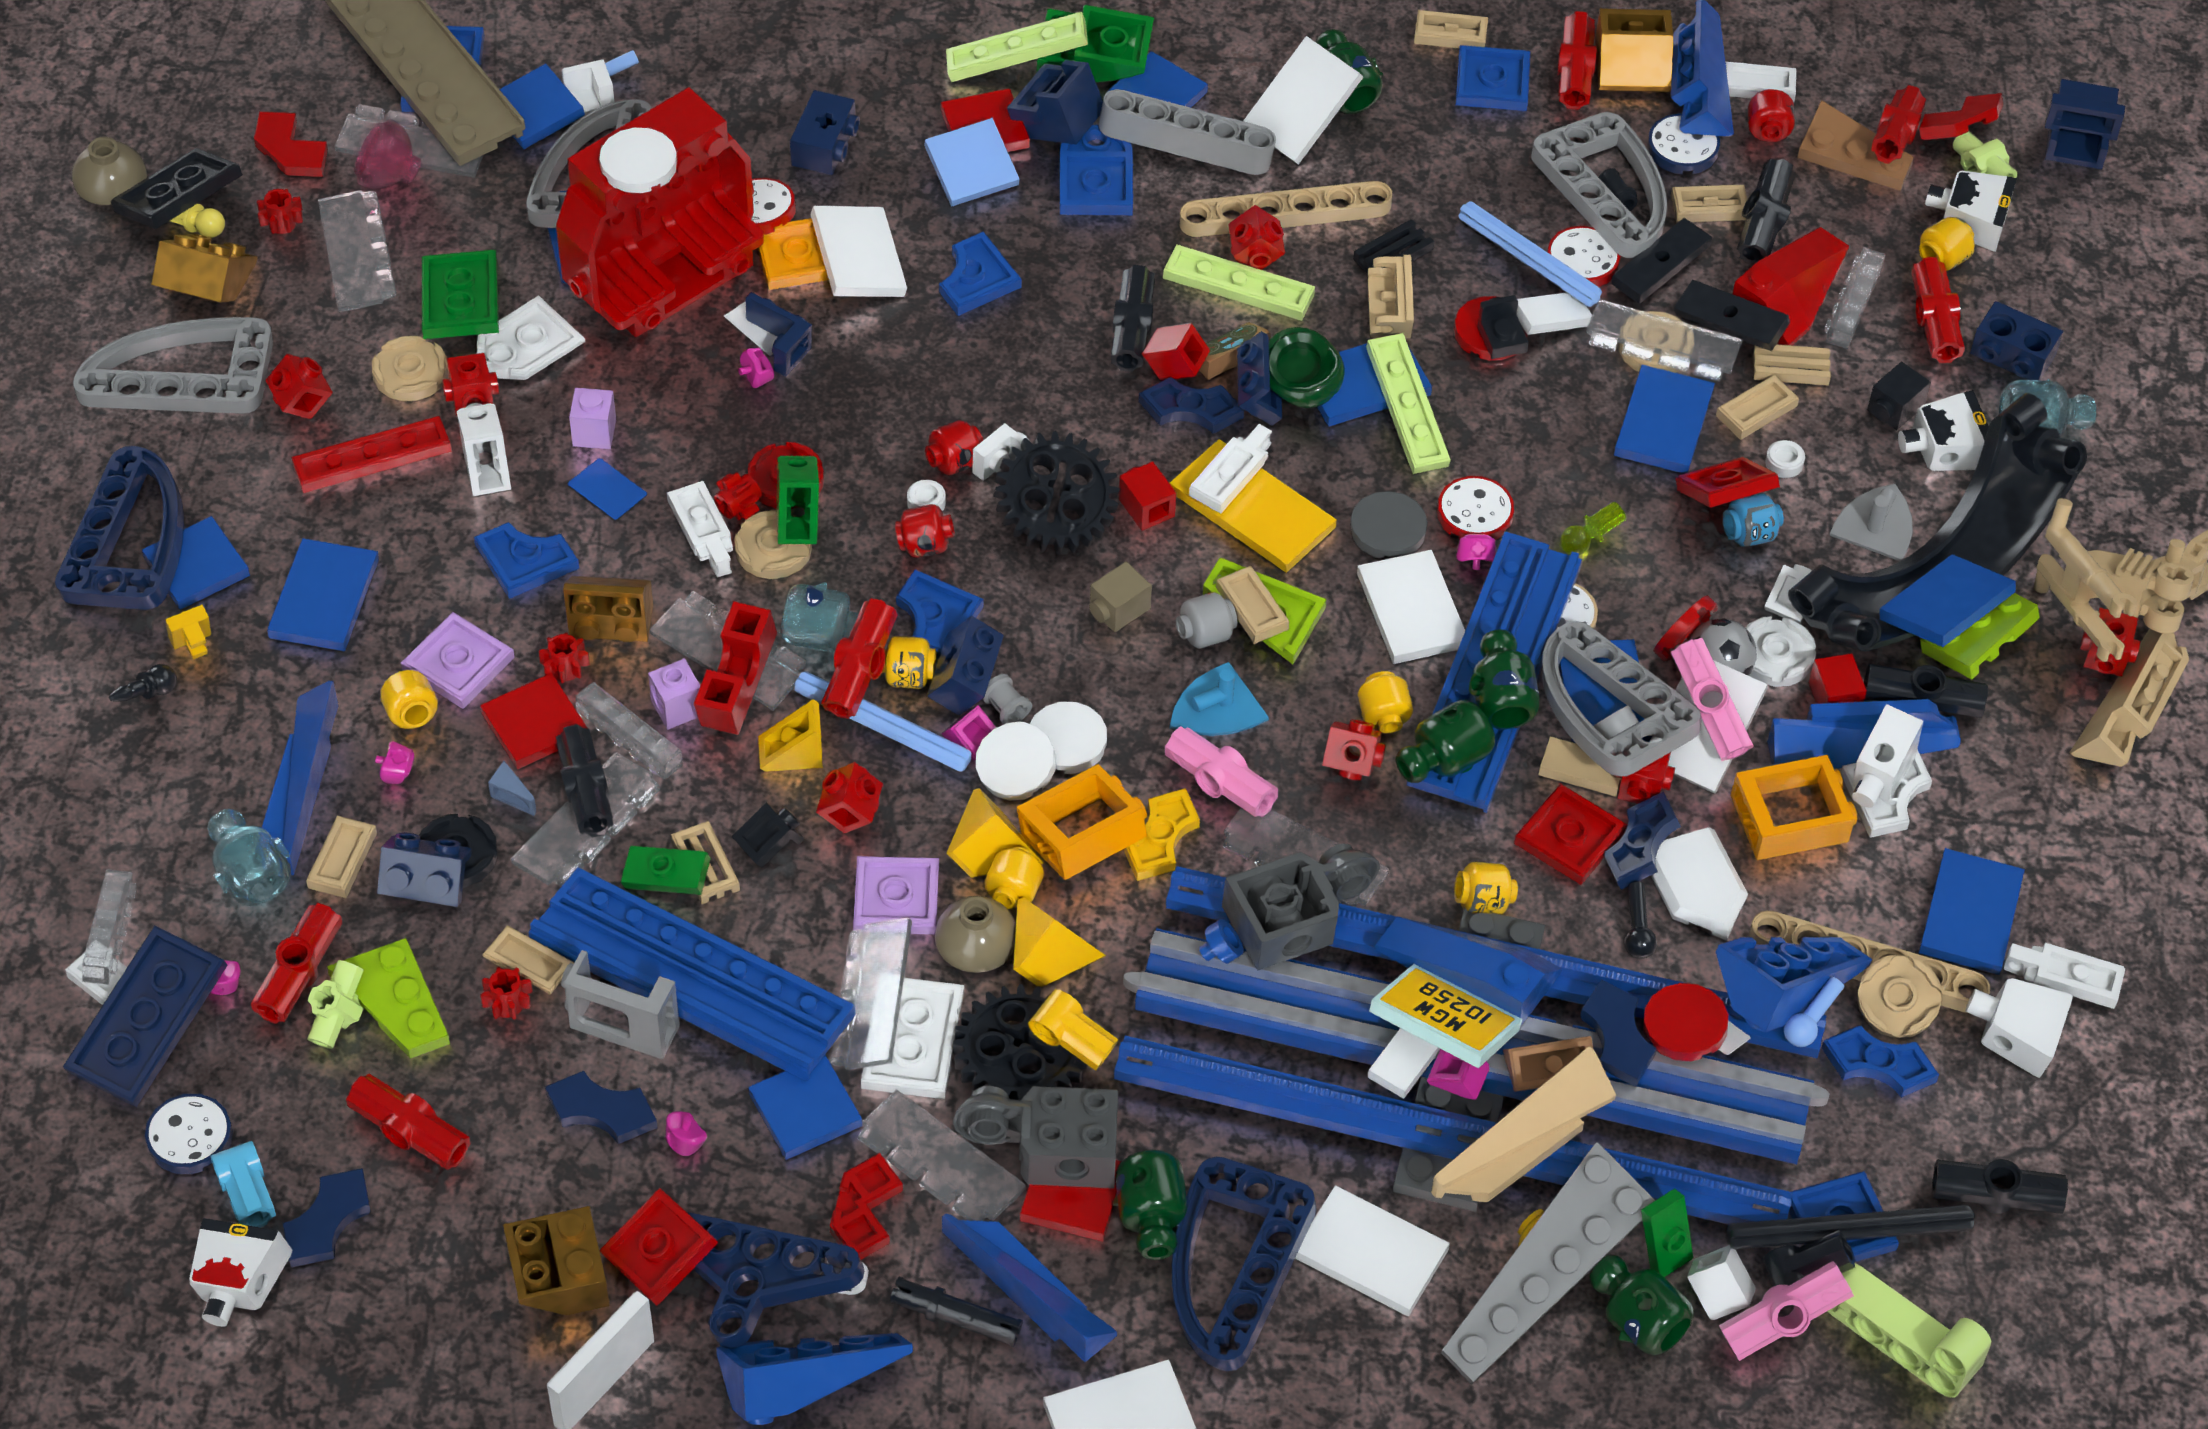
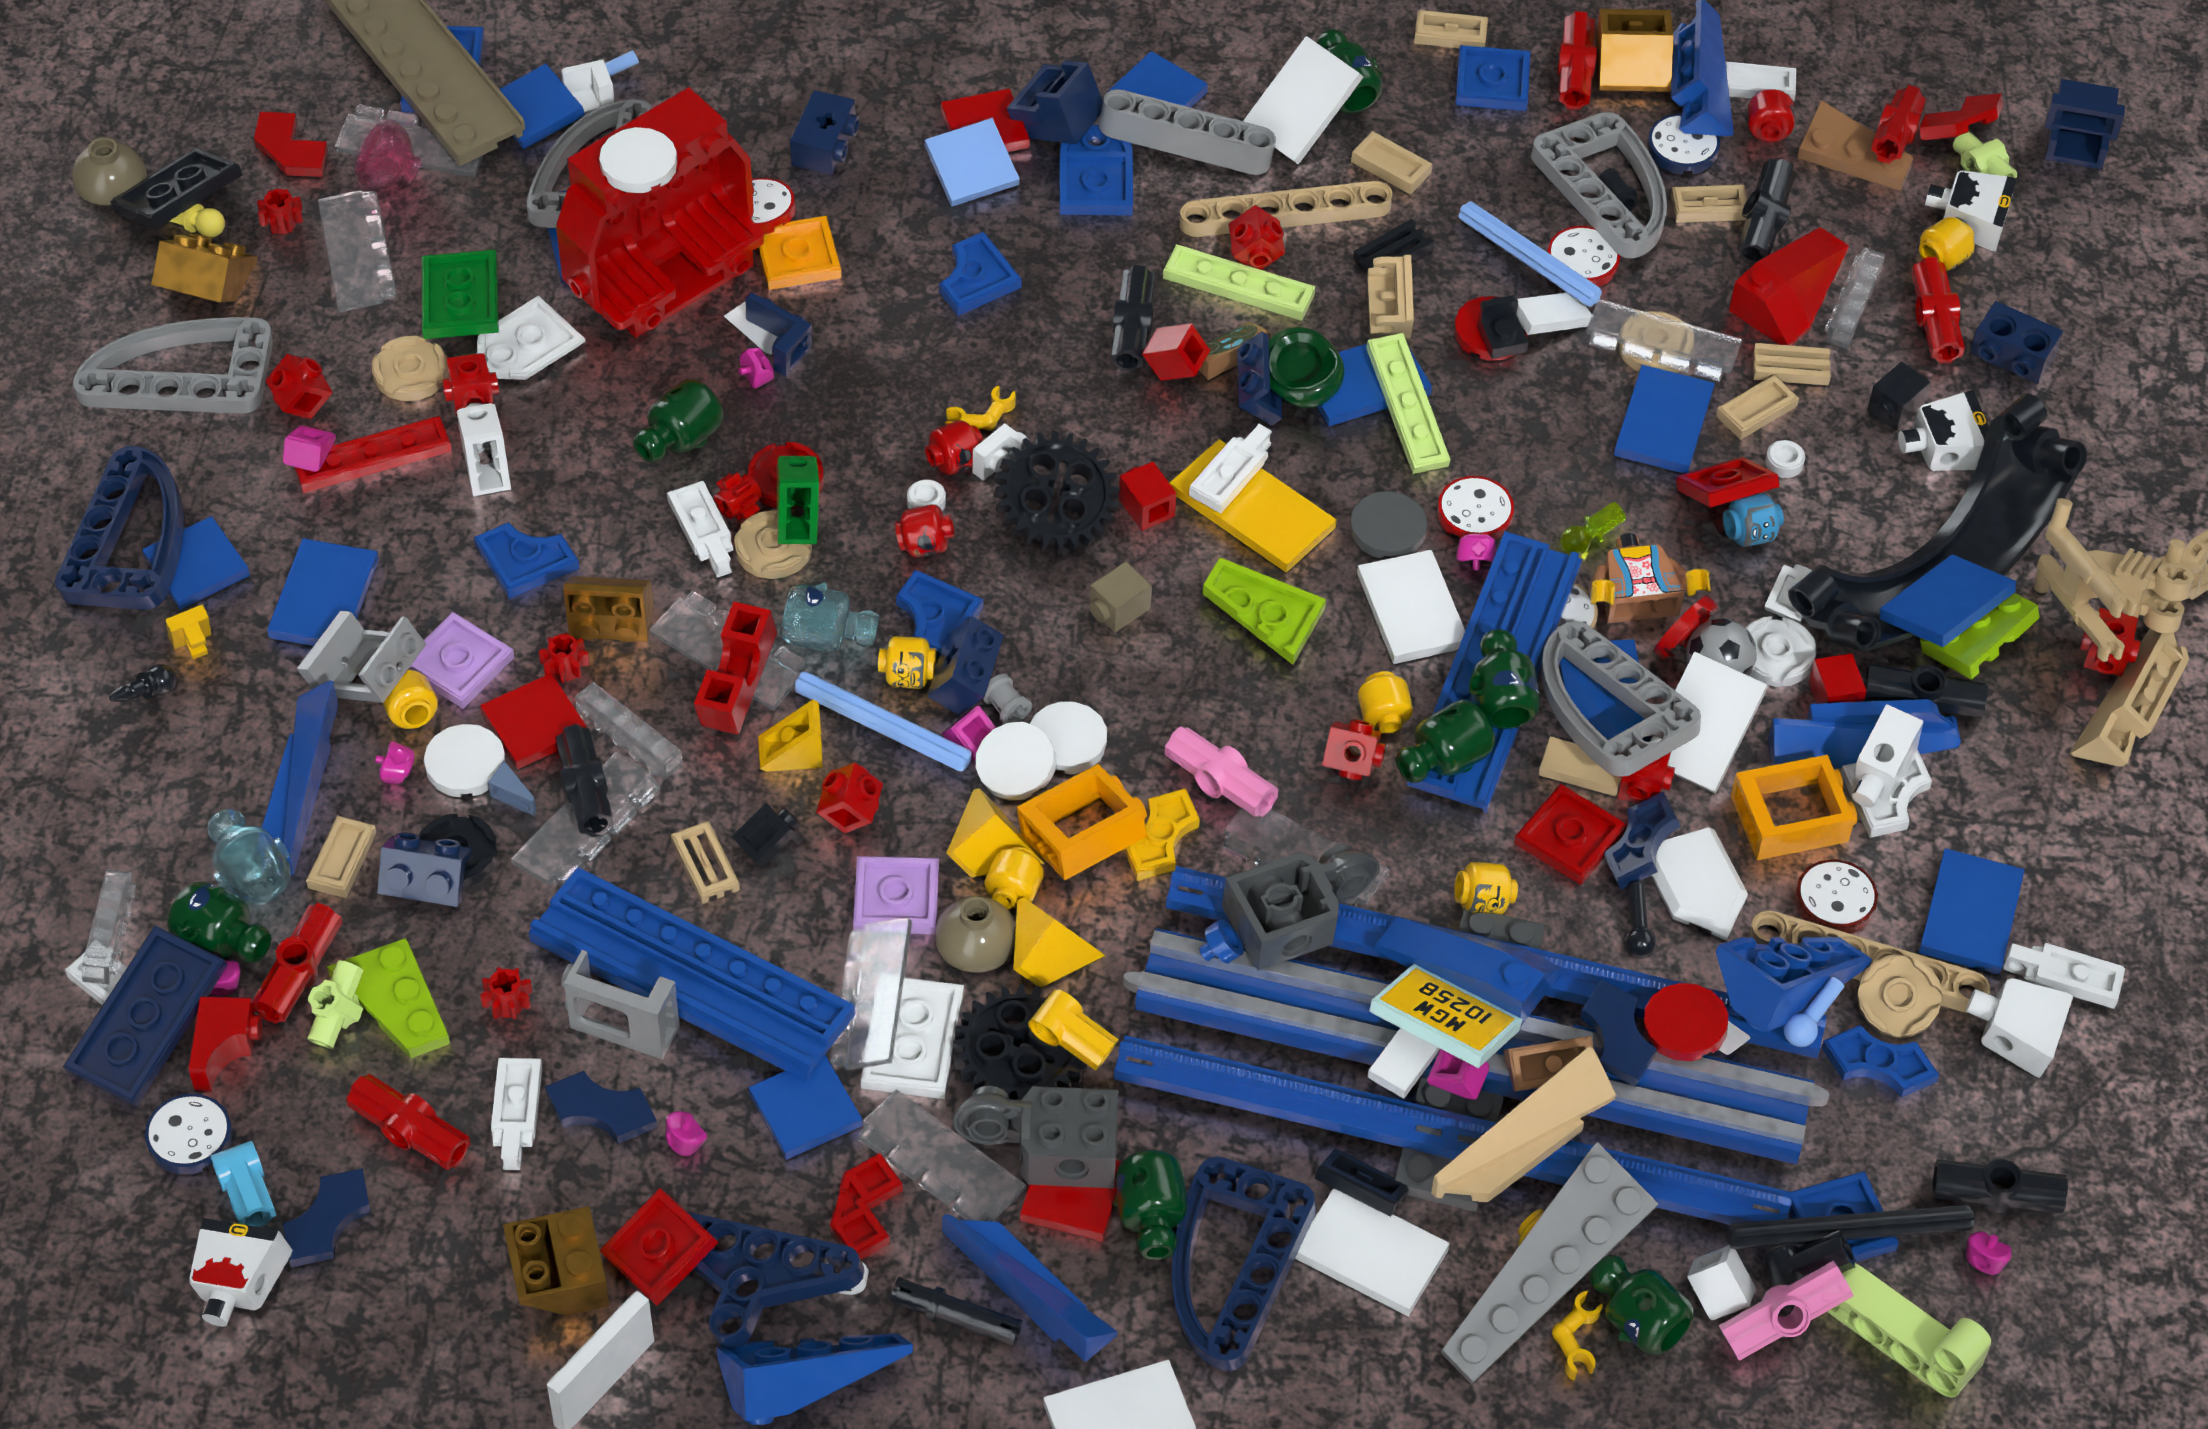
(217, 923): none -> dark green piece
(221, 1035): none -> red arch
(307, 448): none -> dark pink slope
(346, 649): none -> light grey window
(463, 759): none -> white tile
(515, 1107): none -> white hinge
(533, 959): tan tile -> none
(592, 418): lavender brick -> none
(607, 488): blue sticker -> none
(665, 870): green plate -> none
(674, 693): lavender brick -> none
(679, 421): none -> dark green piece
(858, 251): white tile -> none
(859, 658): red piece -> none
(988, 420): none -> yellow arm
(1016, 46): yellowish green tile -> none
(1115, 43): green slope -> none
(1174, 402): dark blue tile -> none
(1206, 620): light grey head -> none
(1217, 704): dark azure shield -> none
(1253, 604): tan tile -> none
(1362, 1182): none -> black tile
(1391, 162): none -> tan tile
(1563, 1334): none -> yellow arm
(1617, 722): light grey beam -> none
(1643, 582): none -> torso
(1661, 260): black tile -> none
(1667, 1233): green plate -> none
(1720, 721): bright pink piece -> none
(1732, 315): black tile -> none
(1836, 895): none -> white tile
(1877, 522): light grey shield -> none
(1987, 1253): none -> dark pink piece
(2061, 410): clear light blue piece -> none

